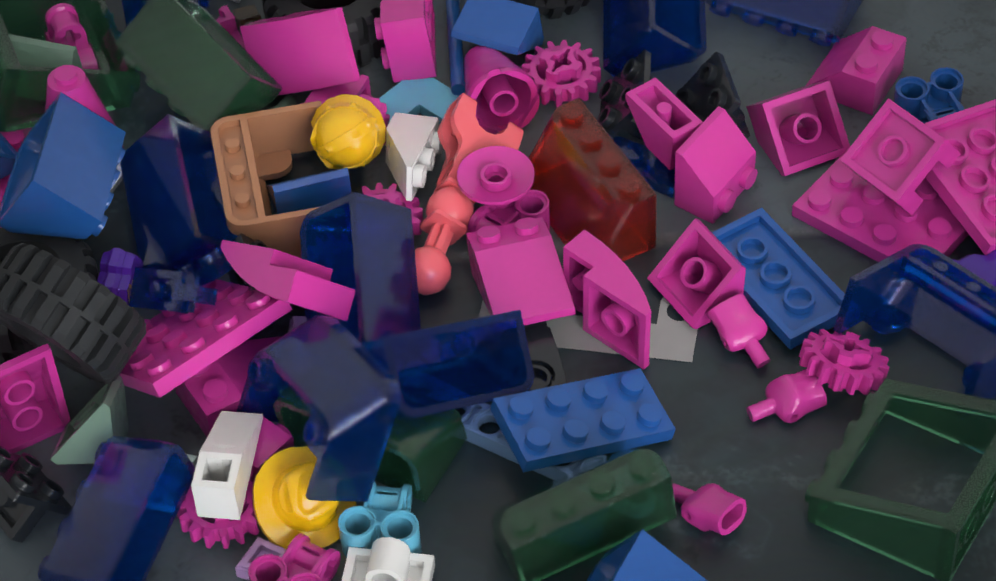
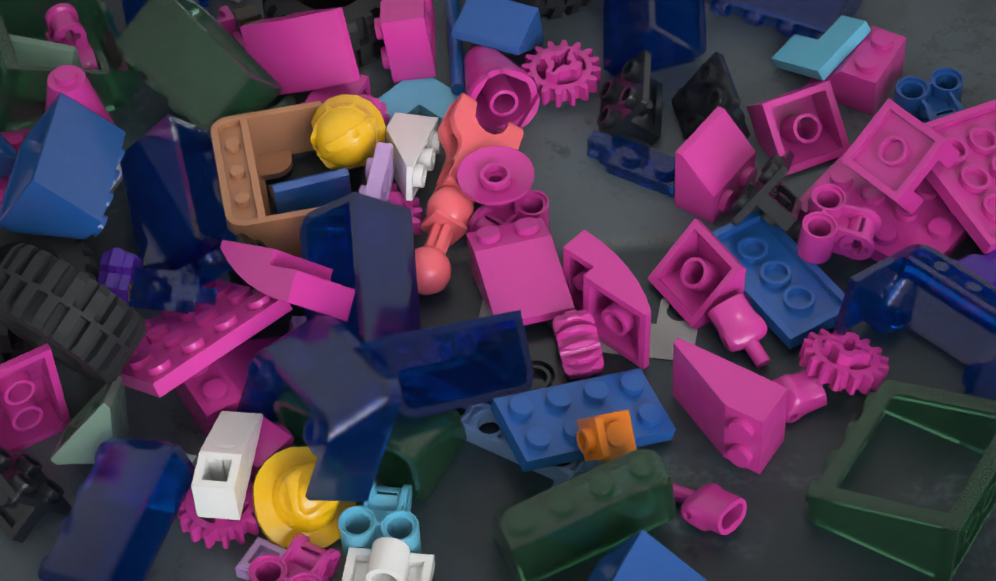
(379, 172): none -> lavender plate
(578, 344): none -> dark pink gear
(592, 184): clear red windscreen -> none
(605, 435): none -> orange bracket
(661, 119): dark pink slope -> none
(730, 405): none -> dark pink slope
(774, 199): none -> black bracket
(822, 56): none -> medium azure tile
(835, 227): none -> dark pink piece

